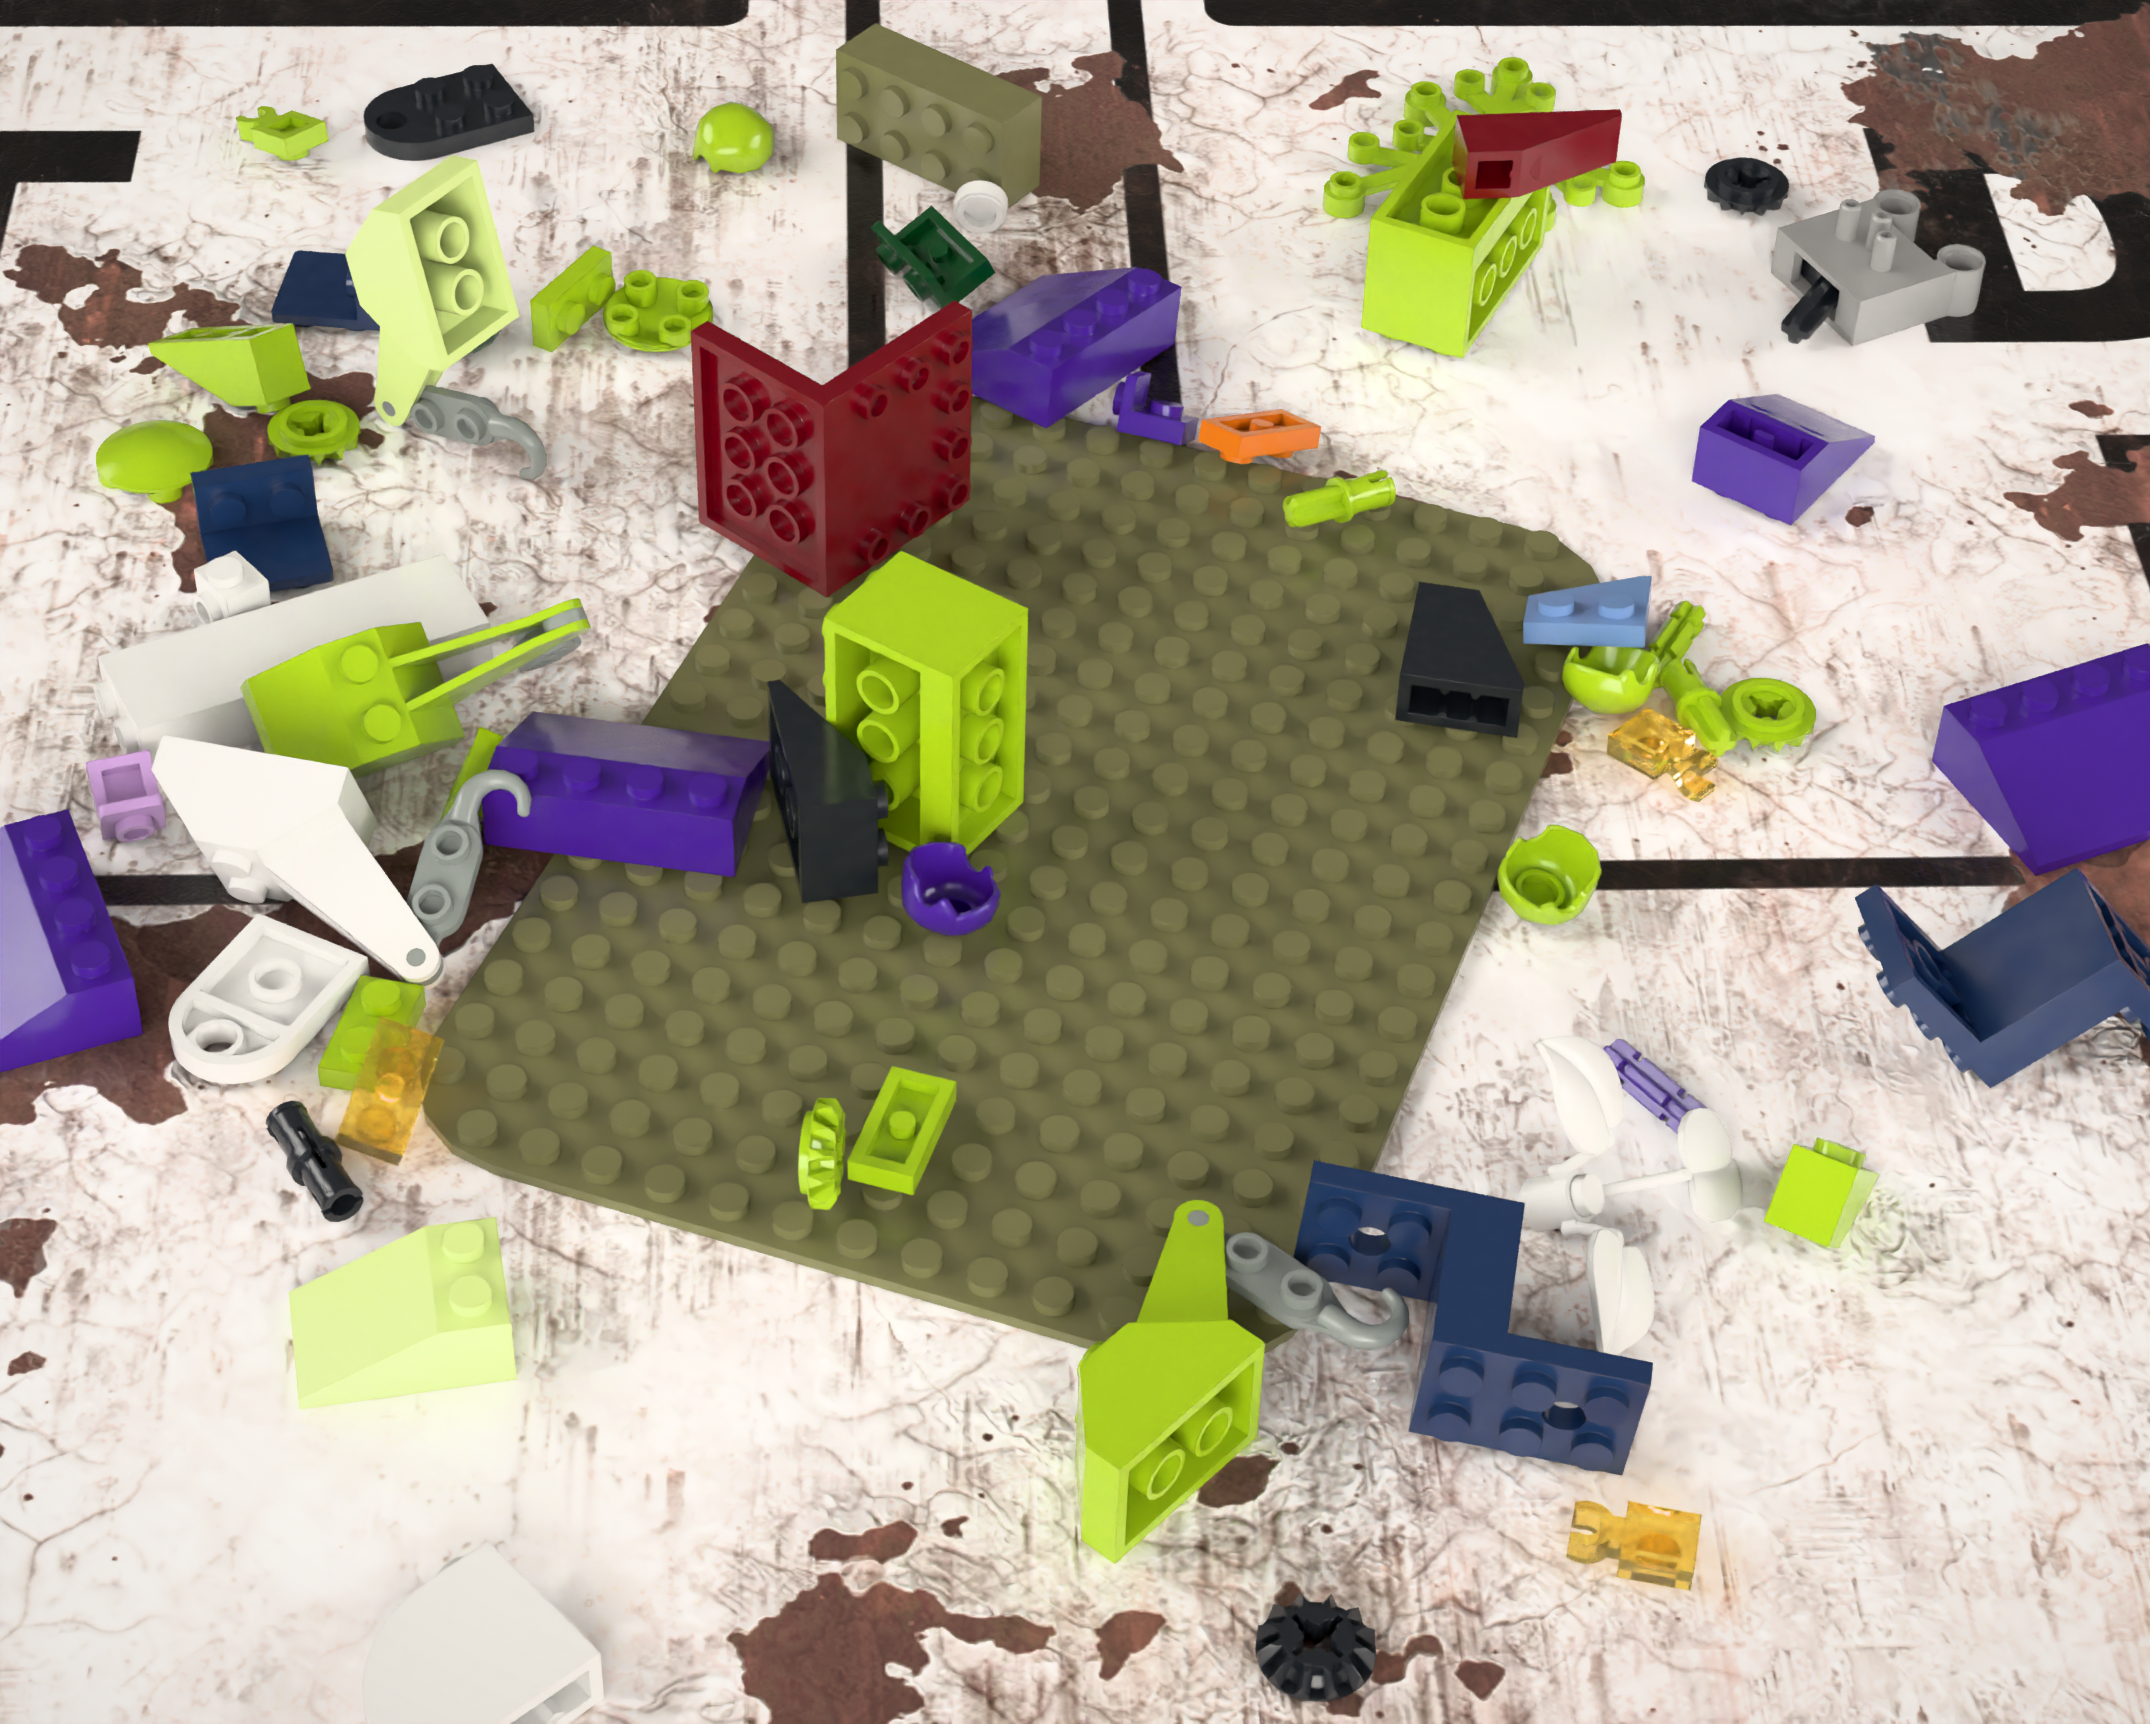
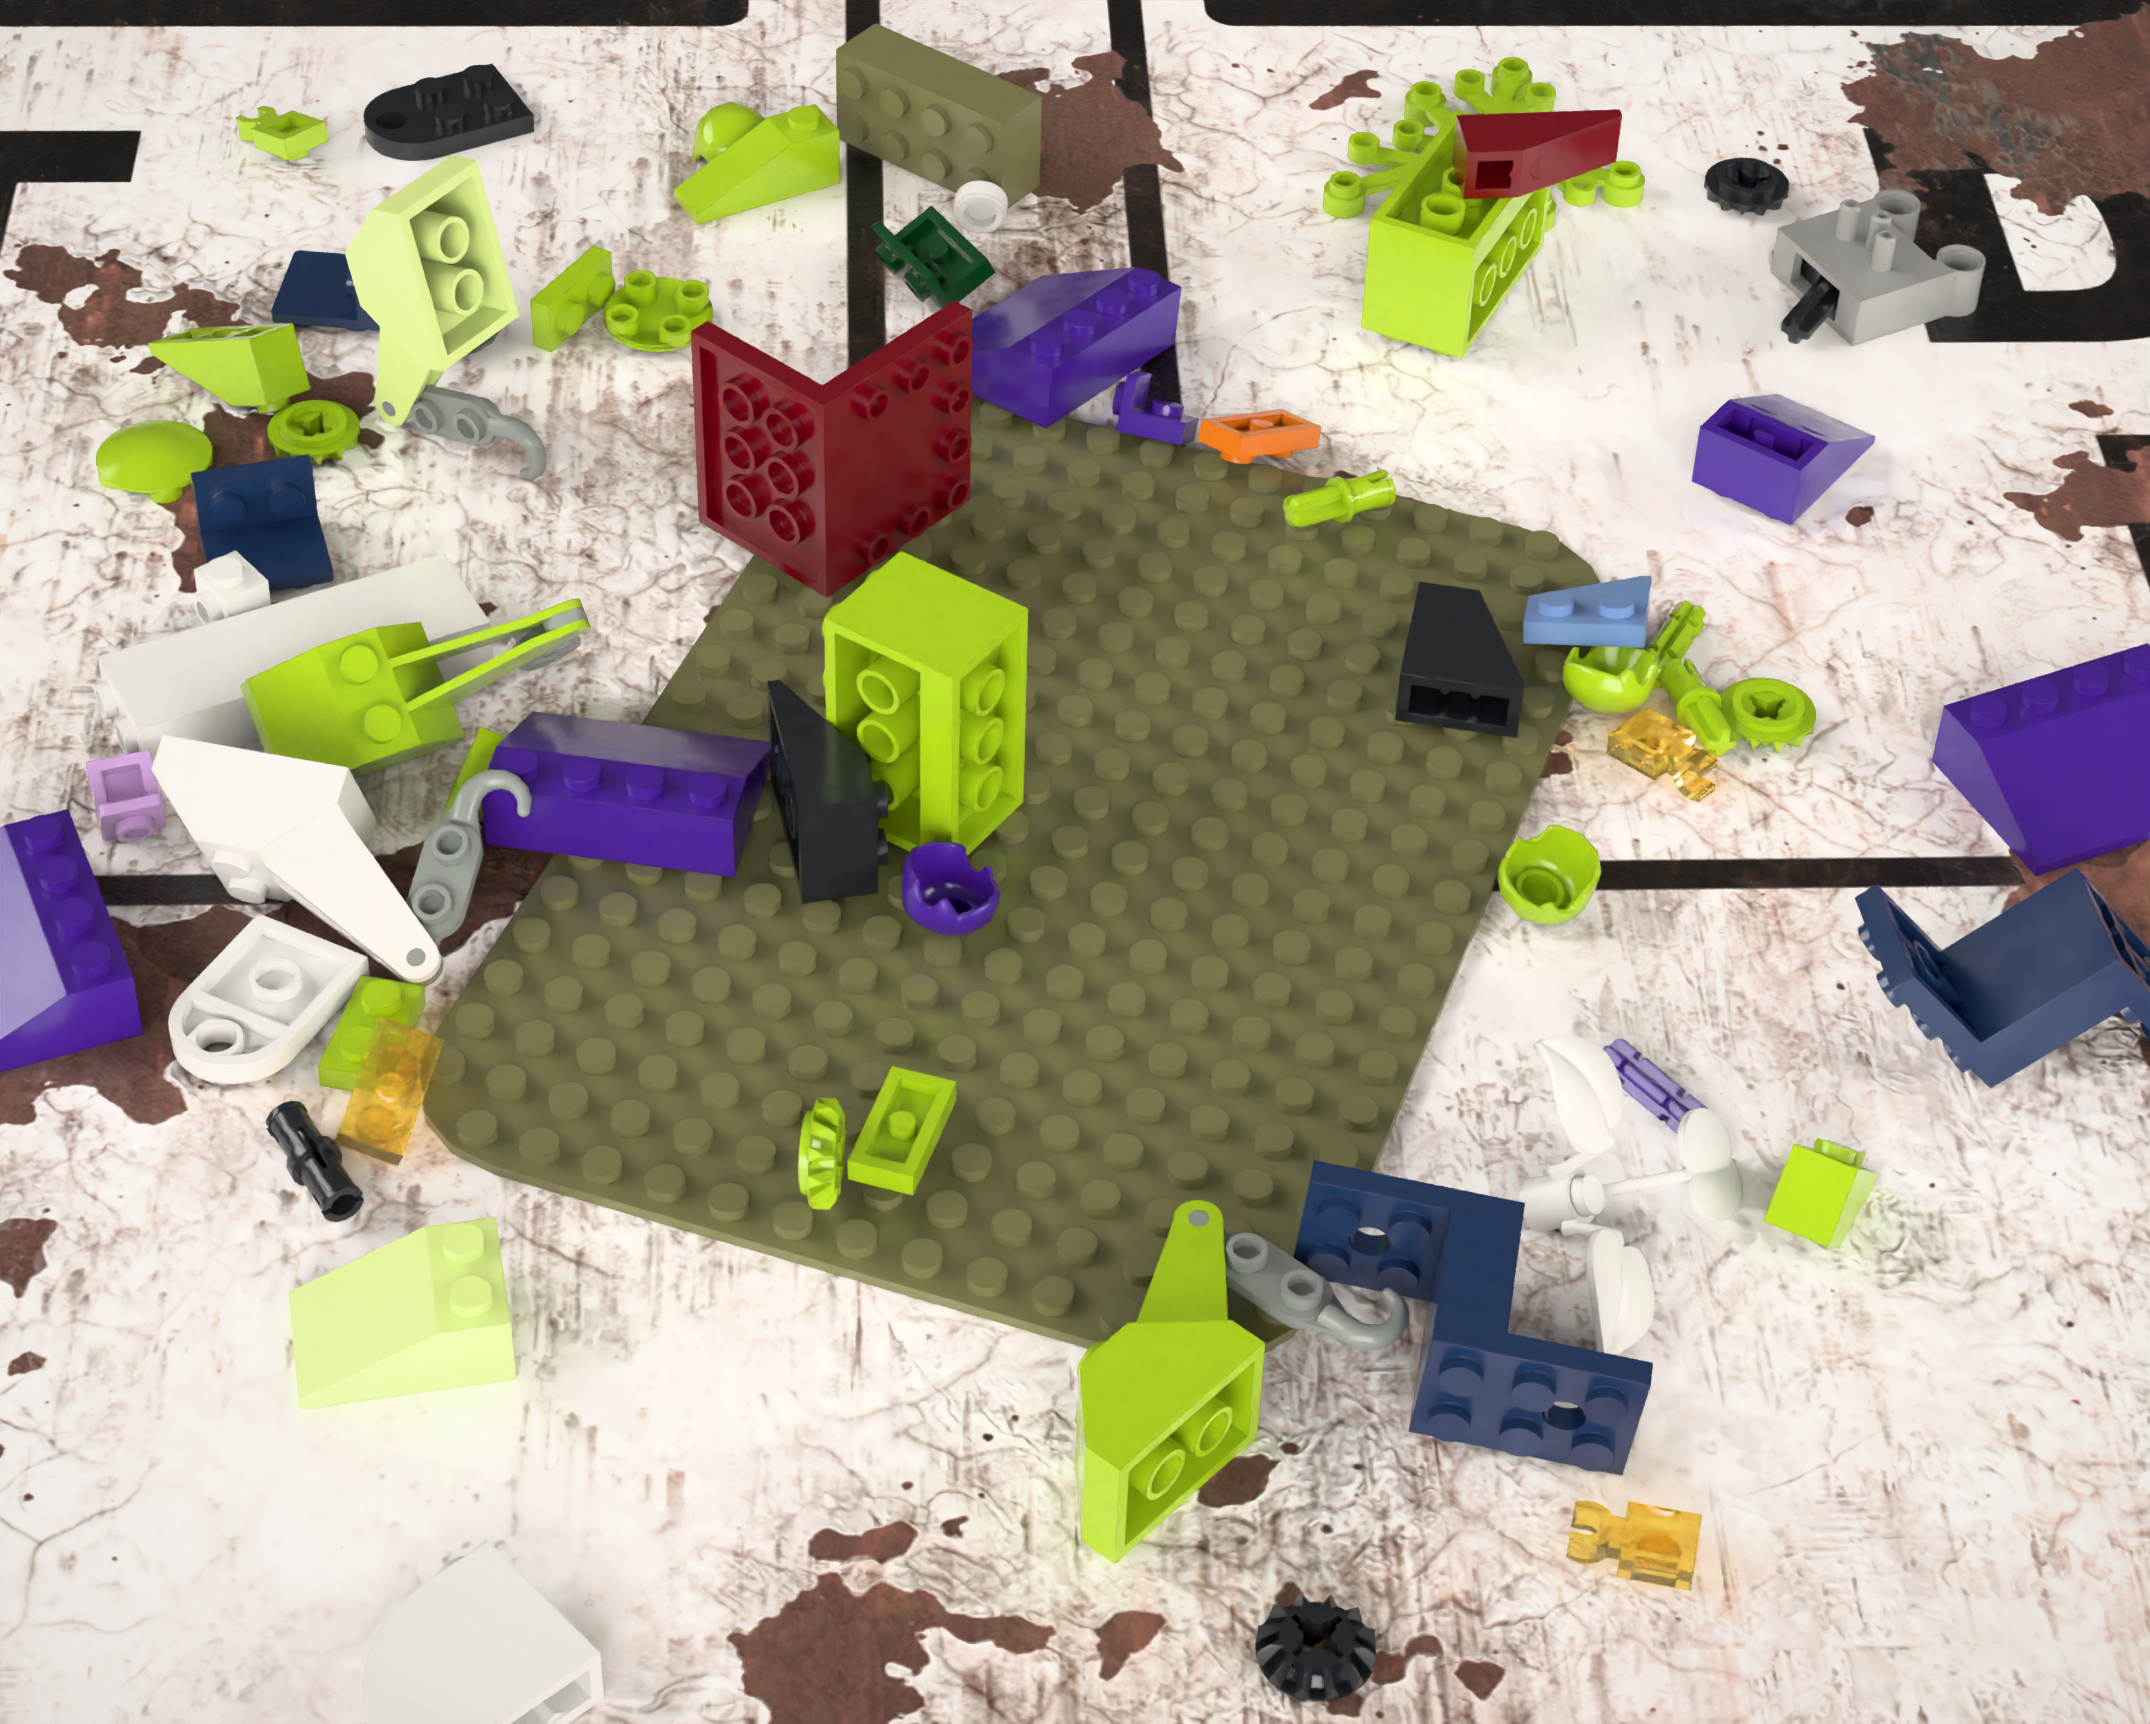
(767, 165): none -> lime slope

